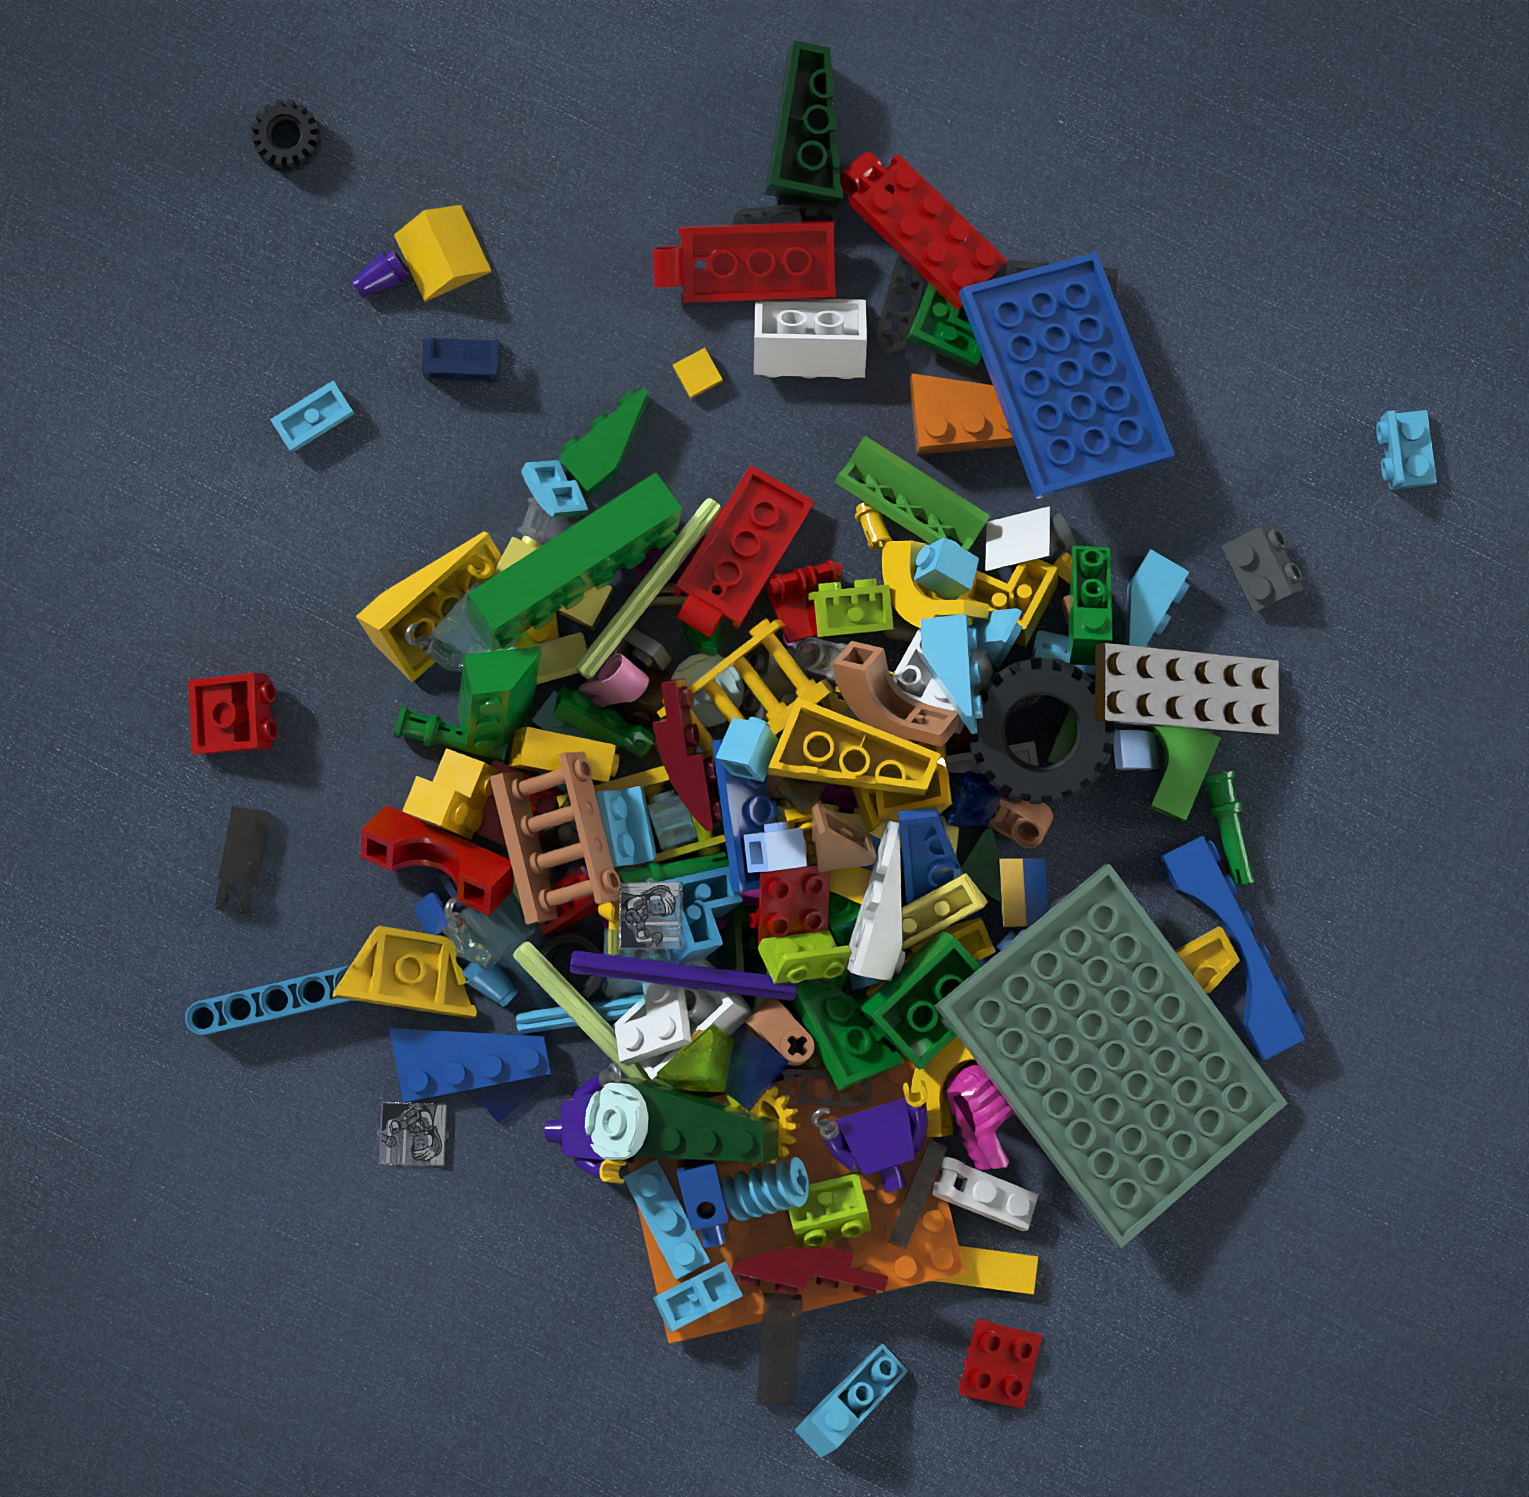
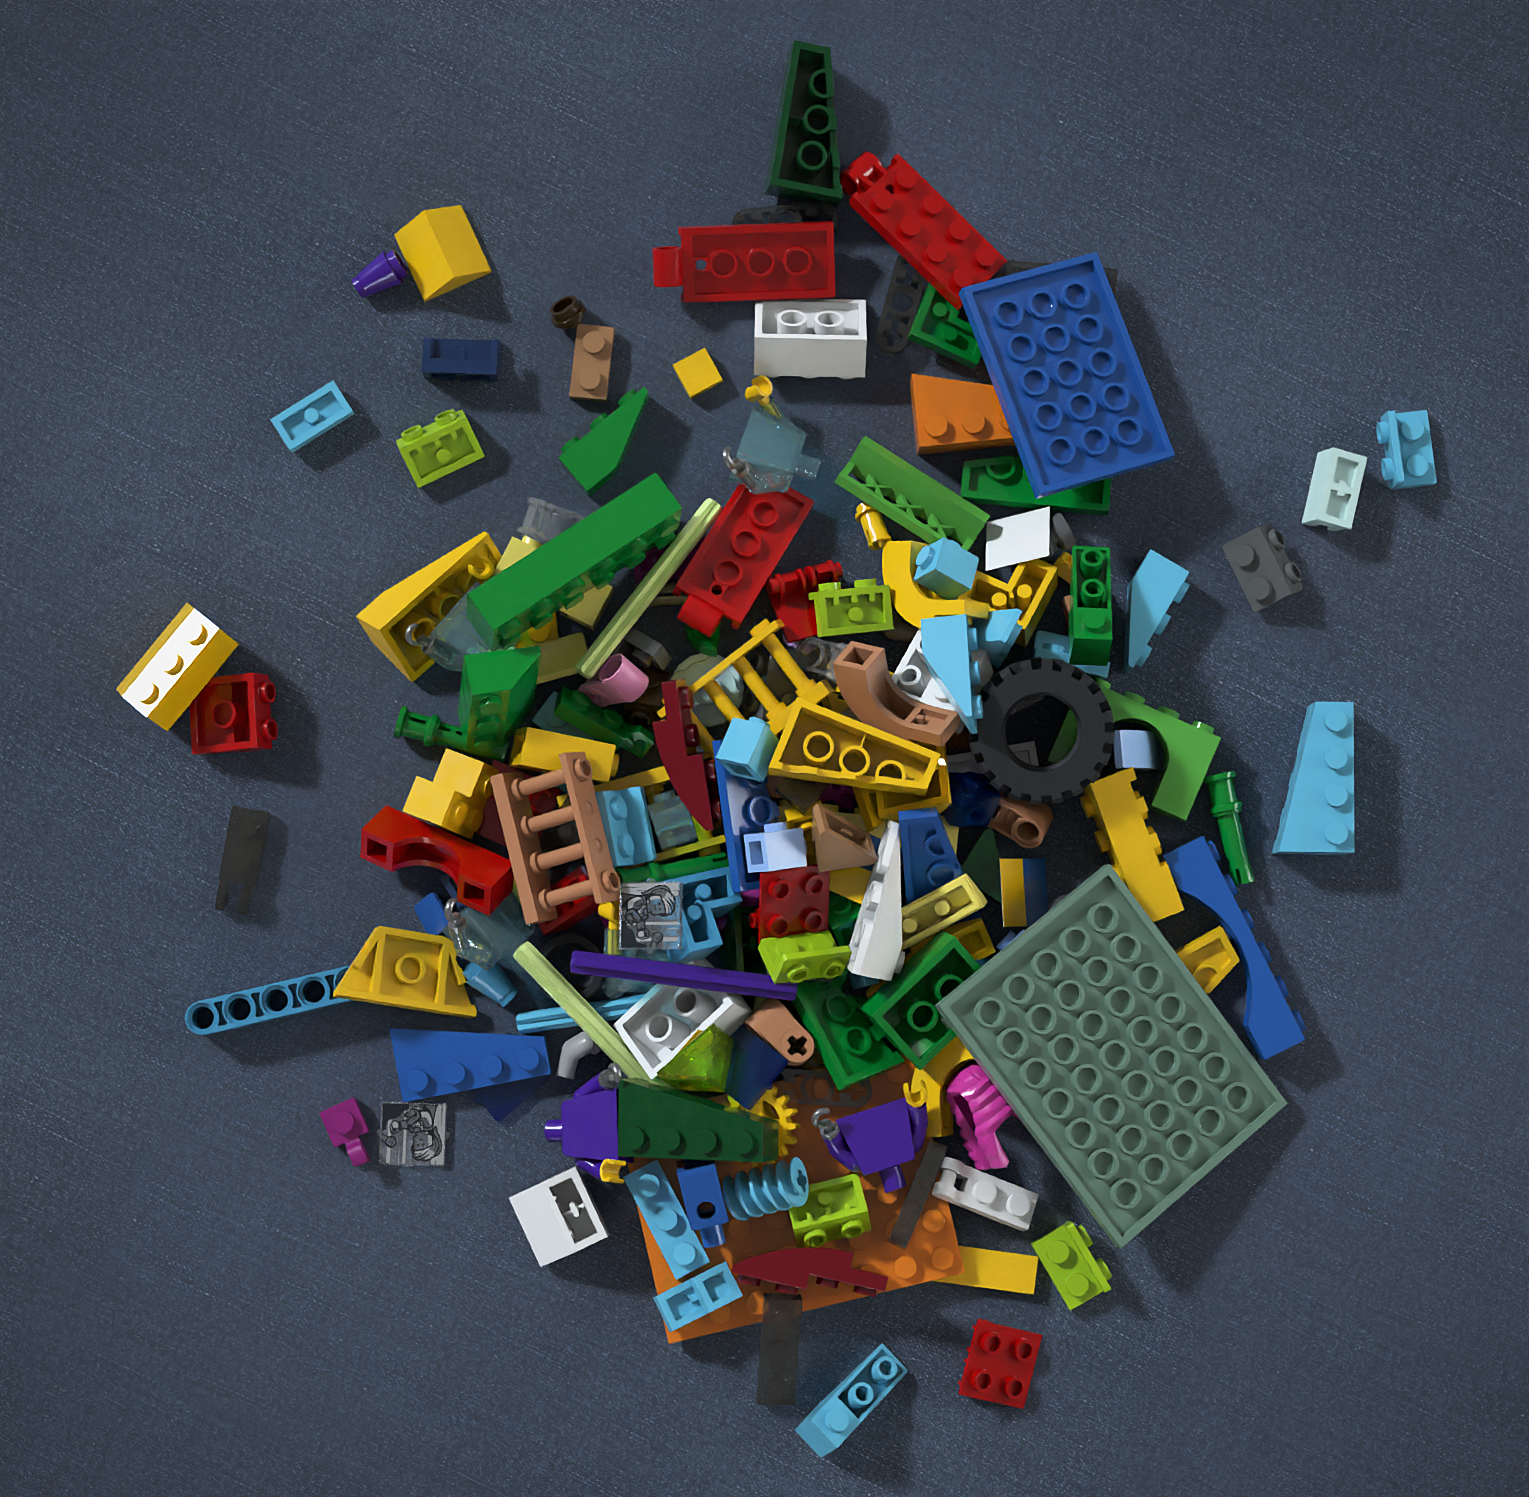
(176, 667): none -> yellow slope
(270, 120): black tyre -> none
(345, 1126): none -> magenta plate
(439, 447): none -> lime bracket
(553, 490): medium azure slope -> none
(559, 1216): none -> white slope
(567, 312): none -> dark brown plate
(574, 1050): none -> light grey arm
(592, 363): none -> medium nougat plate
(617, 1121): light aqua tile -> none
(660, 1030): white plate -> none
(769, 446): none -> clear light blue torso
(1006, 484): none -> green wing
(1071, 1264): none -> lime bracket
(1130, 843): none -> yellow wedge
(1186, 690): plate -> none
(1321, 787): none -> medium azure wedge
(1334, 489): none -> light aqua hinge

